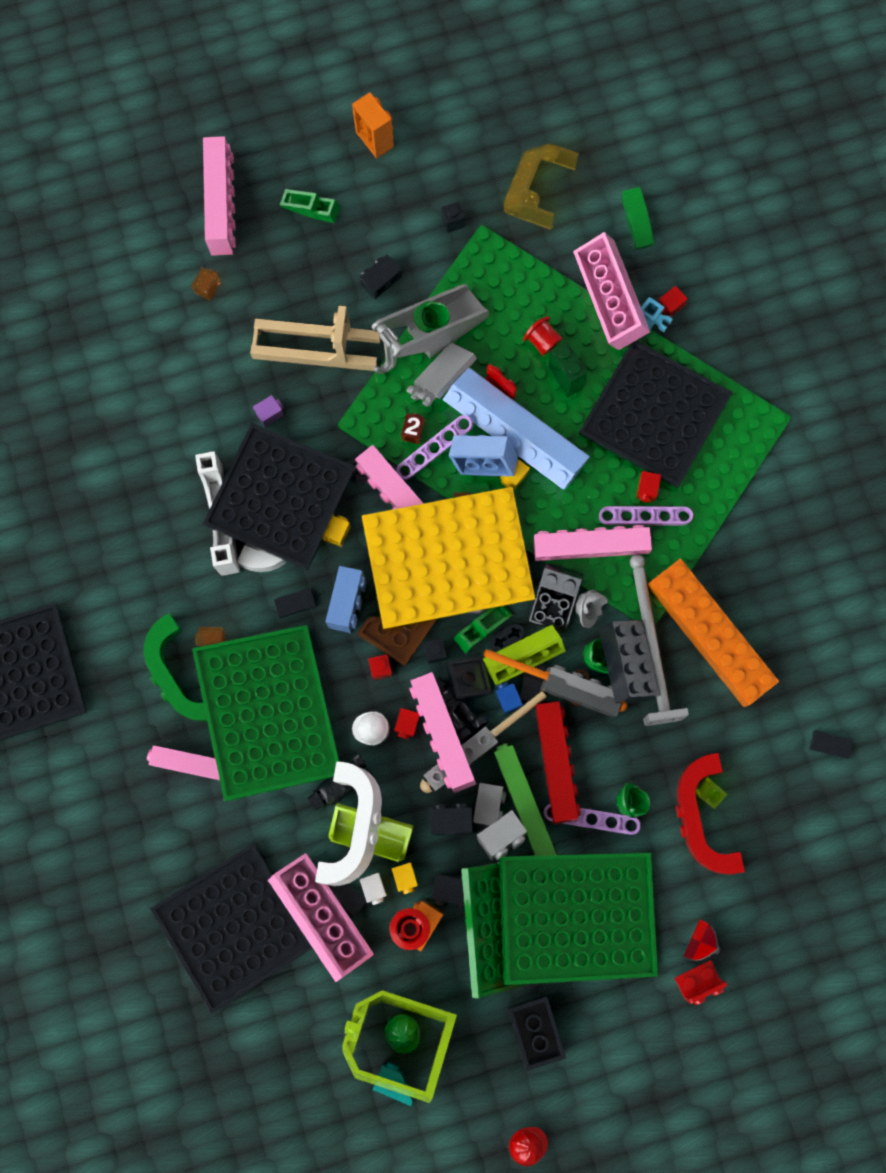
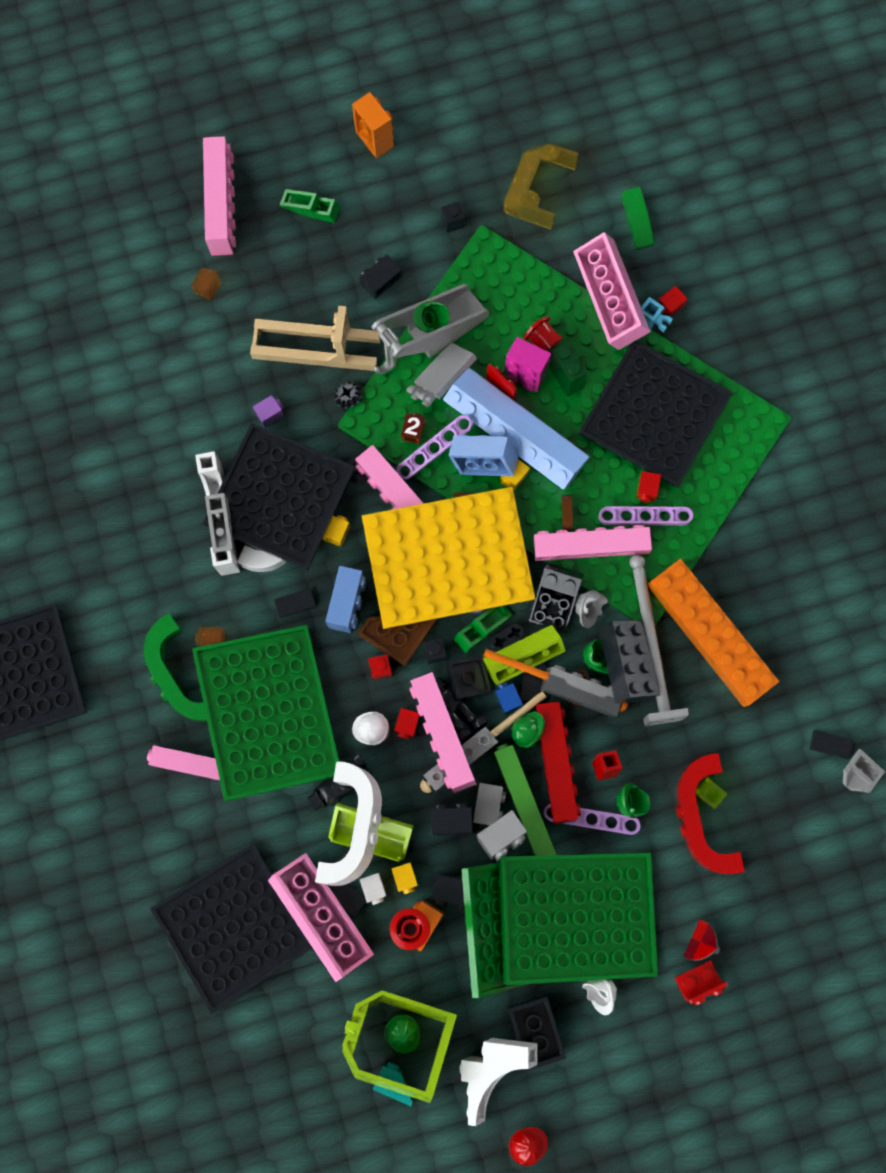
(219, 522): none -> light grey slope
(355, 393): none -> black gear
(485, 1072): none -> white arch
(527, 364): none -> dark pink brick
(528, 729): none -> green piece
(566, 512): none -> reddish brown beam
(602, 995): none -> white piece
(607, 765): none -> red brick
(861, 773): none -> light grey slope

